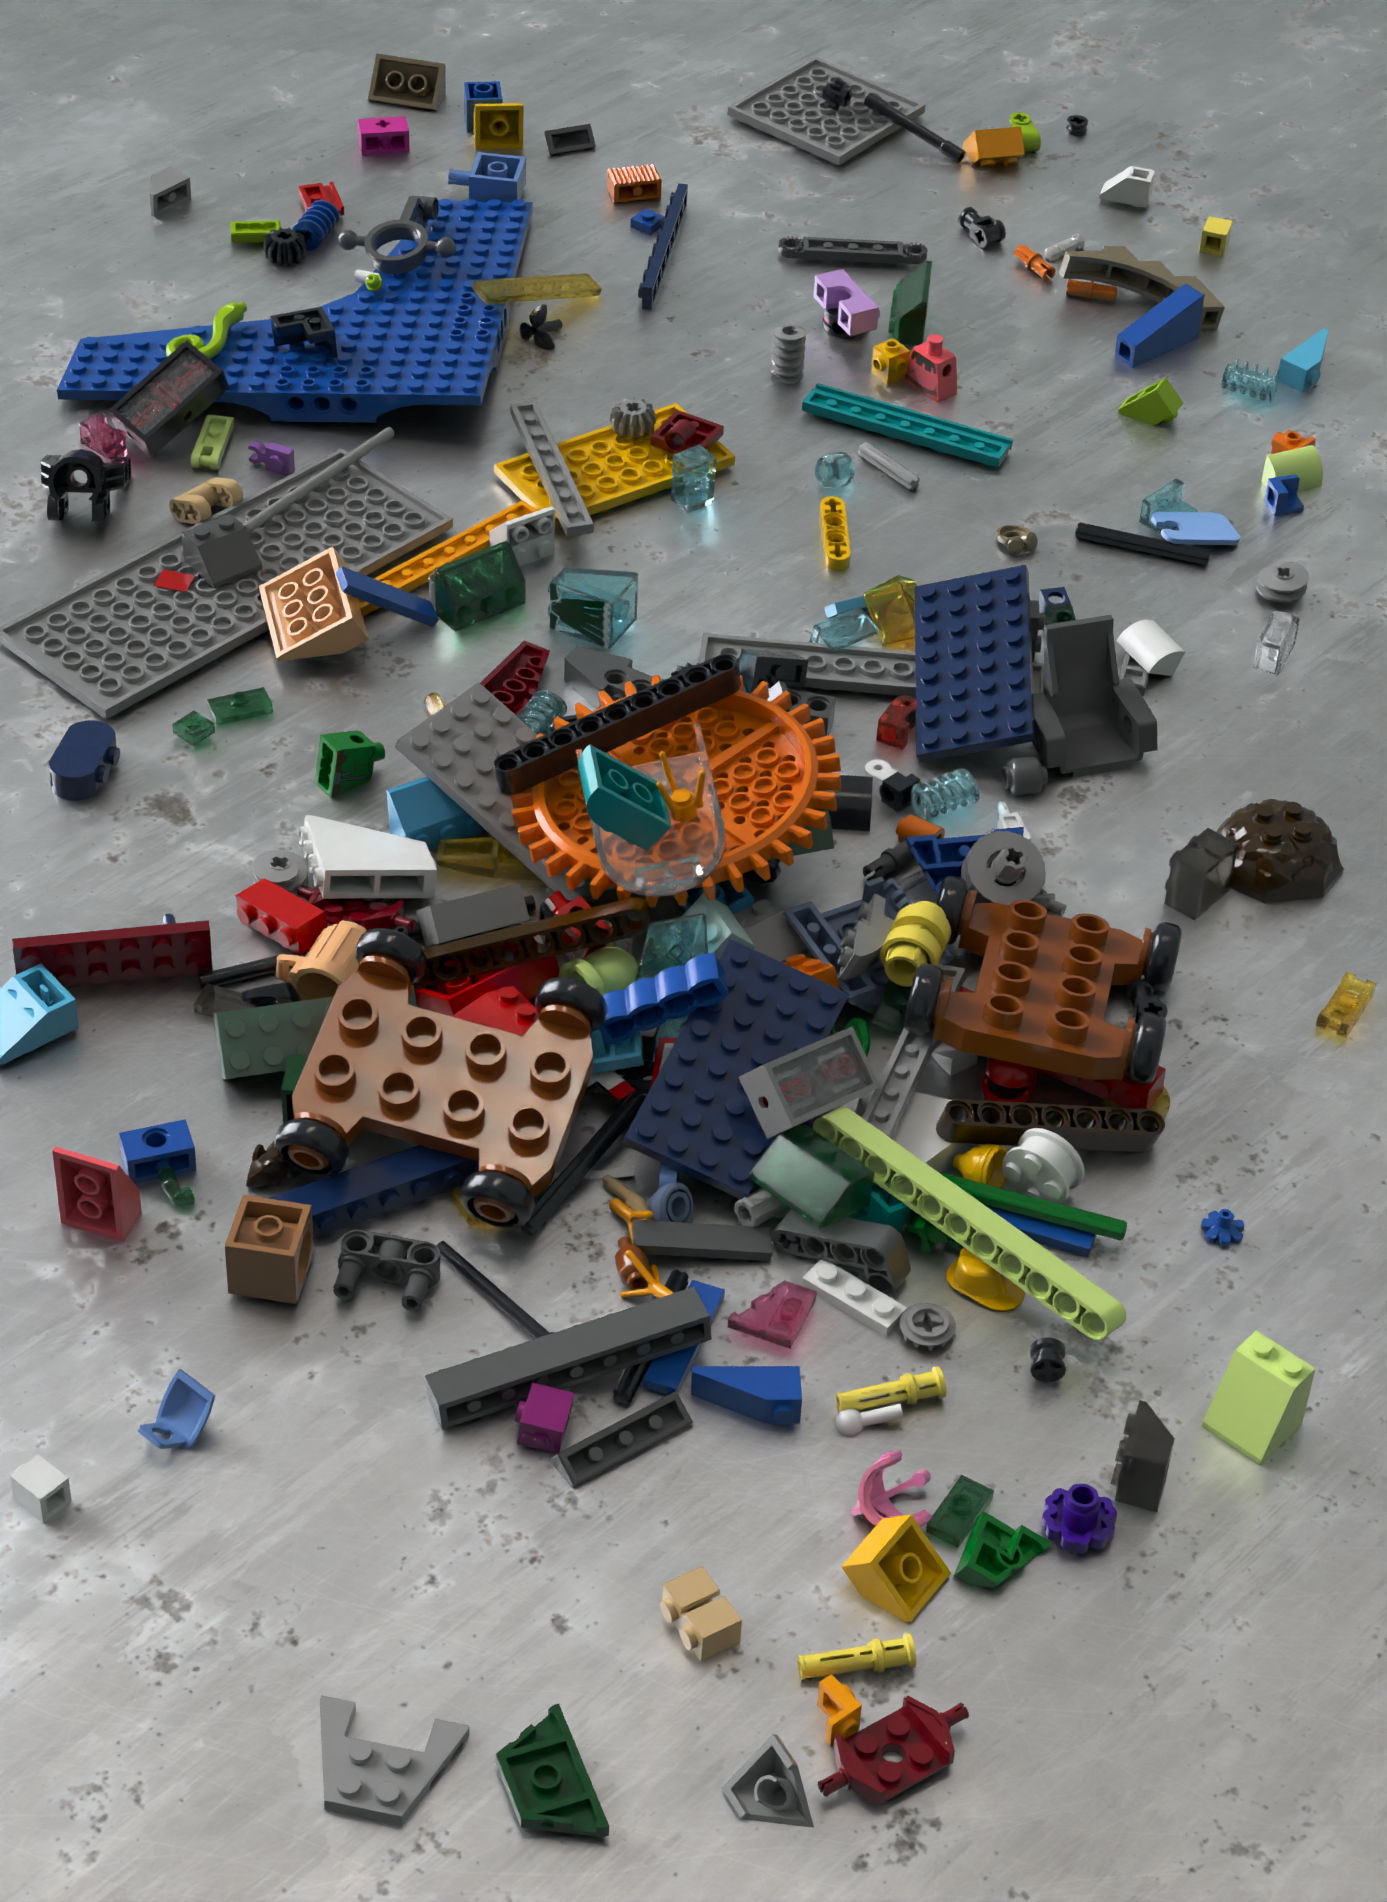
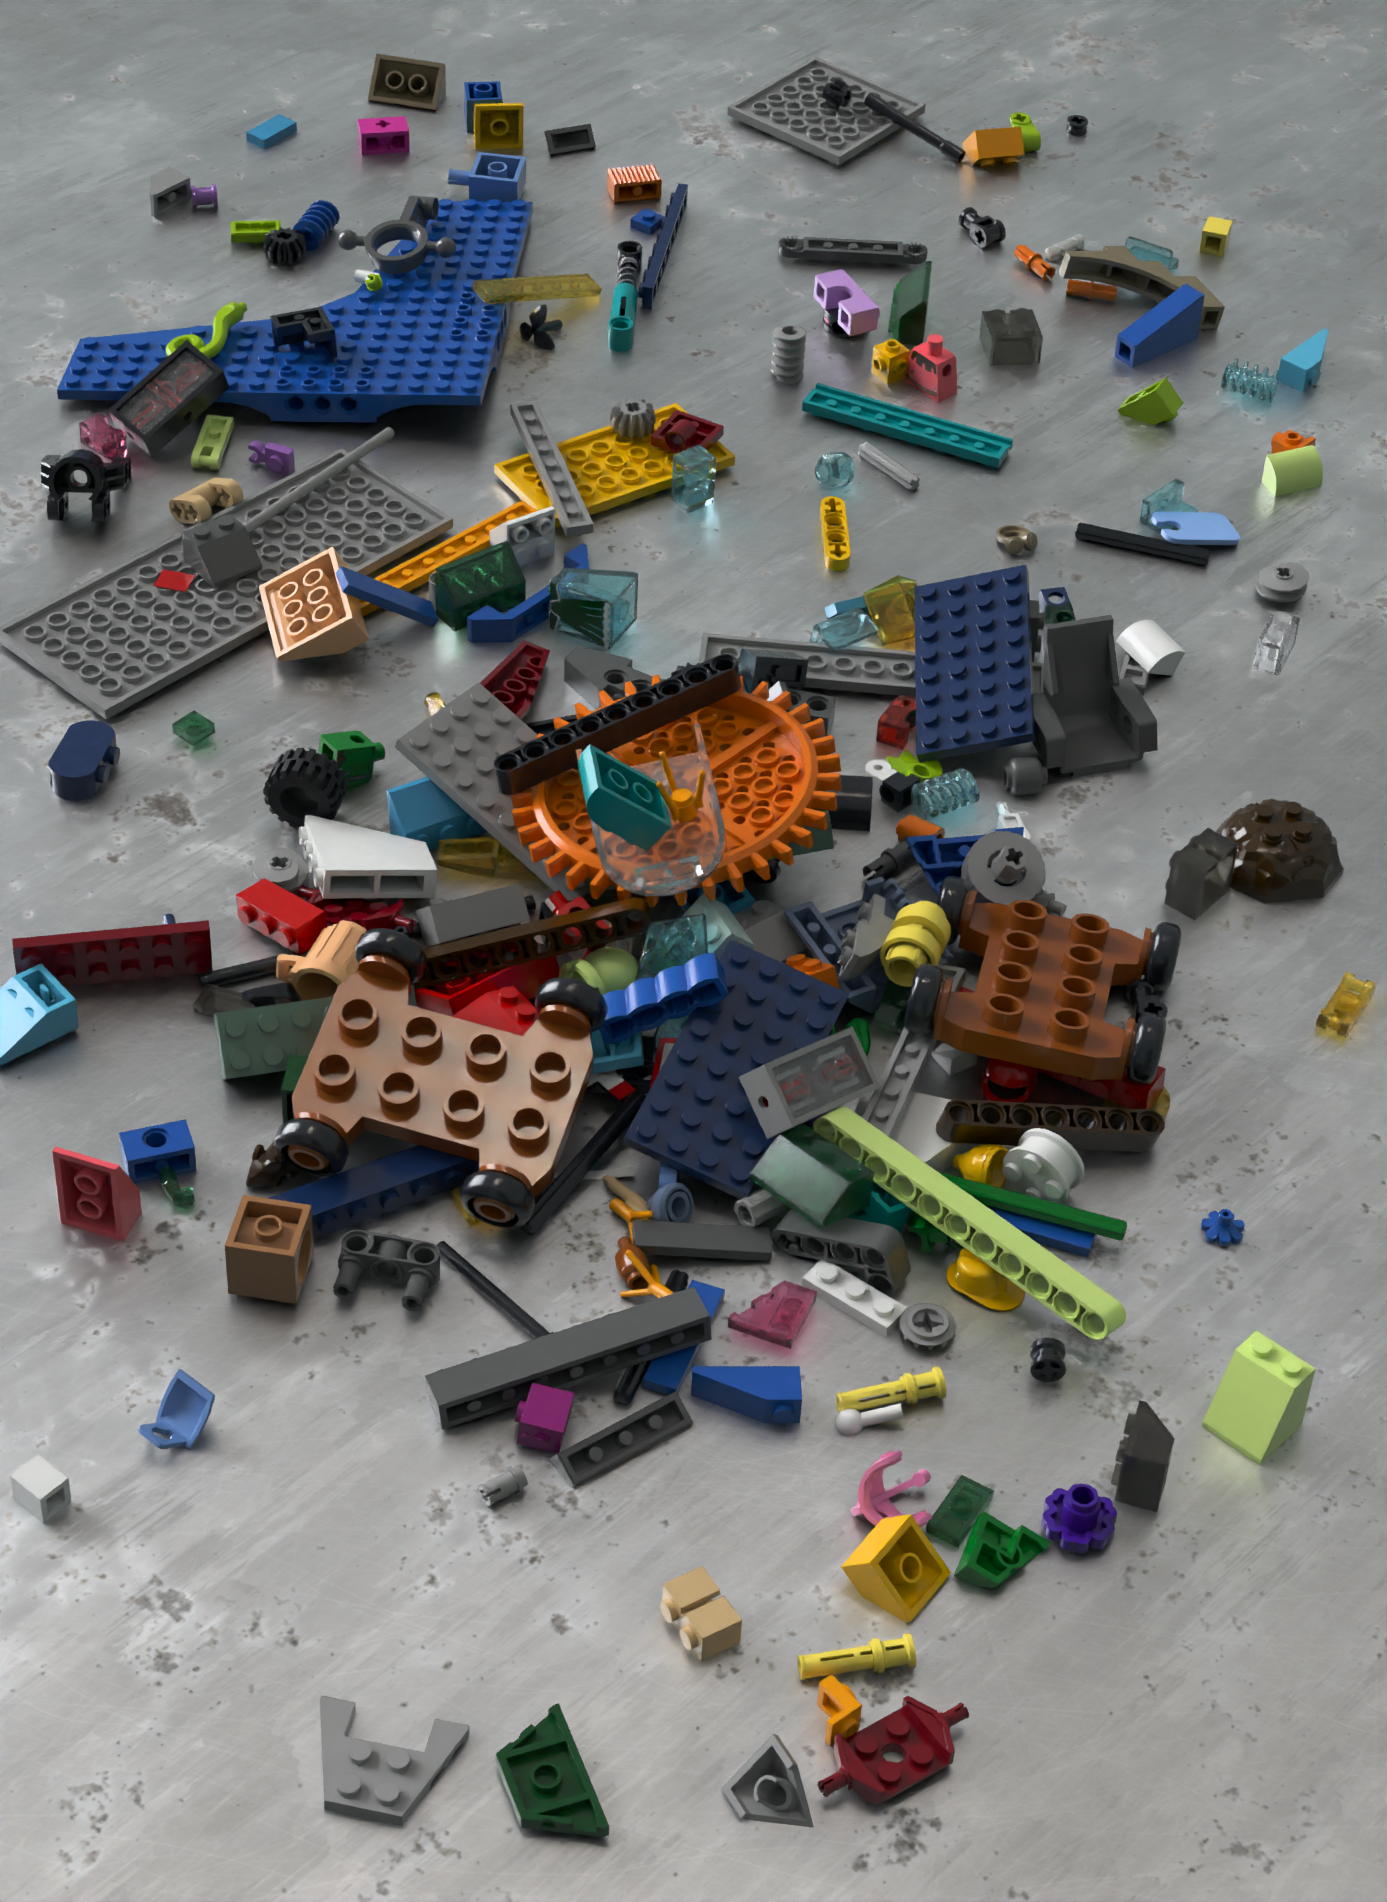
(204, 196): none -> medium lavender bush
(240, 706): clear green plate -> none
(271, 131): none -> dark azure tile
(304, 785): none -> black tyre
(315, 192): red plate -> none
(493, 626): none -> blue slope
(503, 1485): none -> light grey pin
(542, 710): clear light blue piece -> none
(625, 297): none -> piece
(909, 764): none -> lime plate
(1011, 337): none -> clear smoke piece
(1130, 187): white slope -> none
(1151, 252): none -> clear light blue panel
(1282, 495): blue panel -> none

